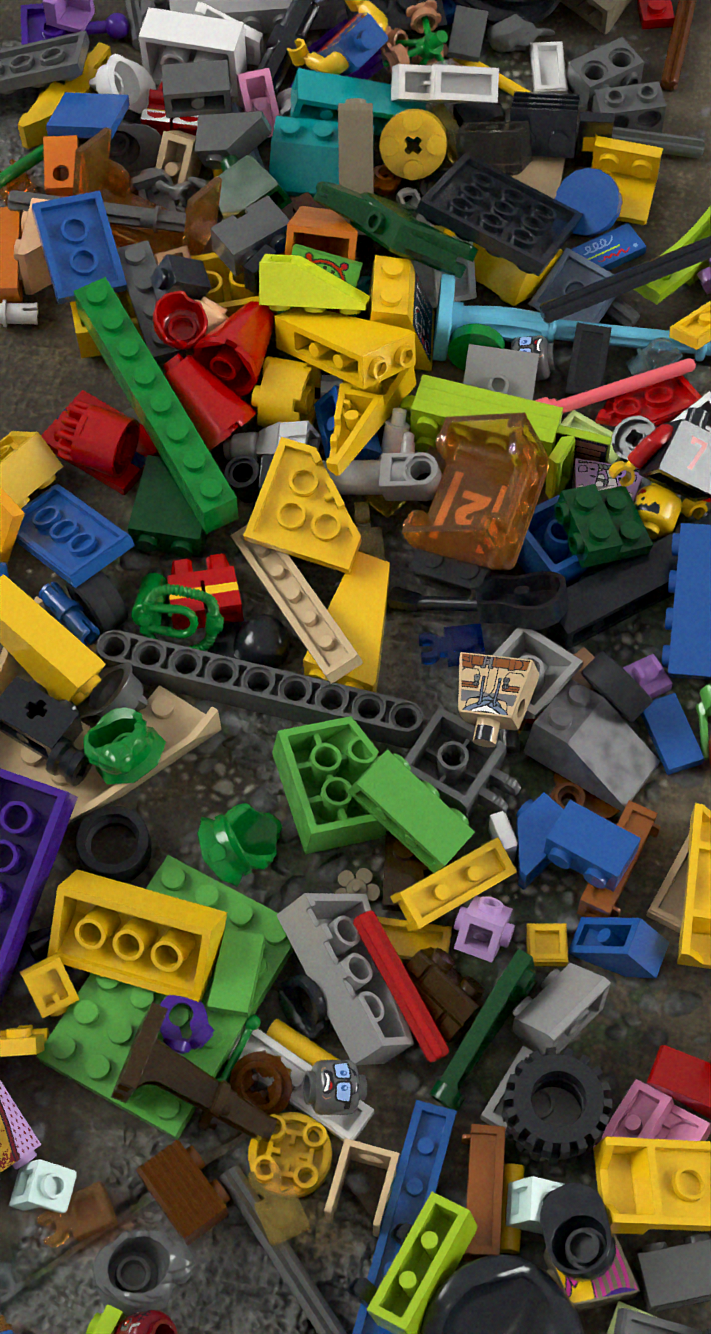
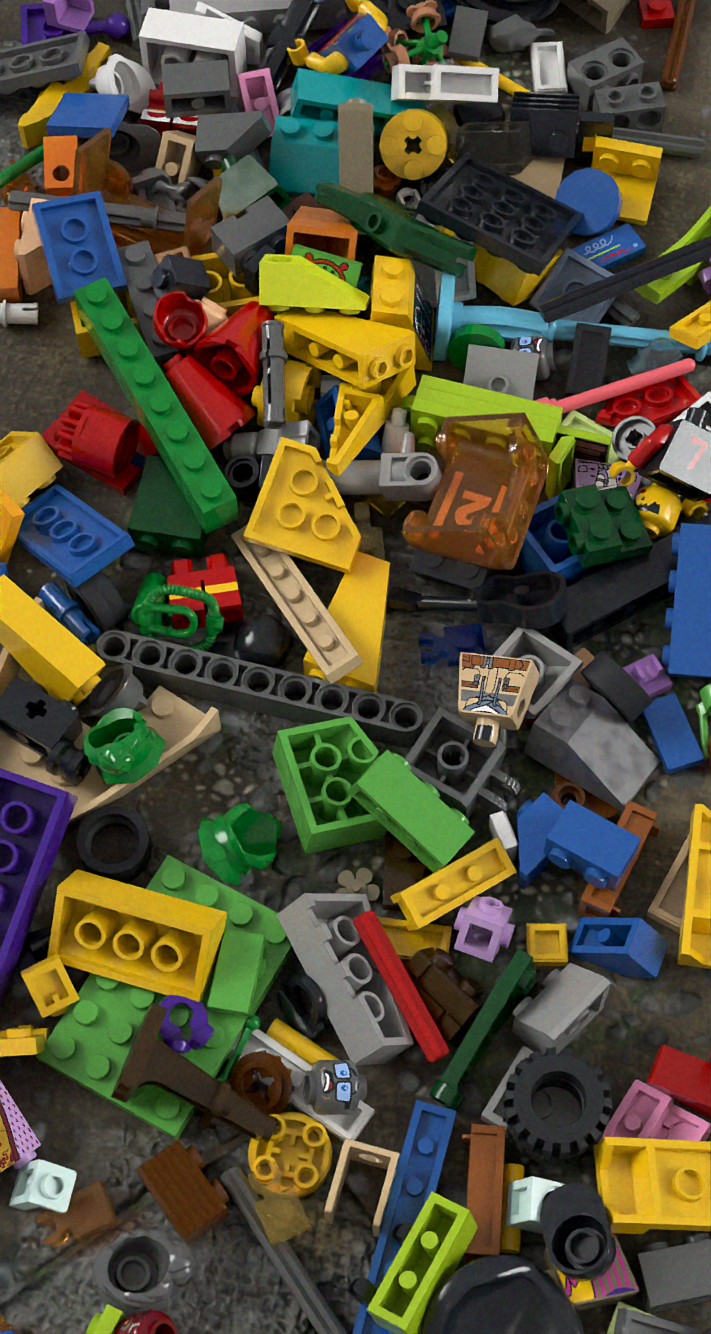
(273, 361): none -> dark grey pin

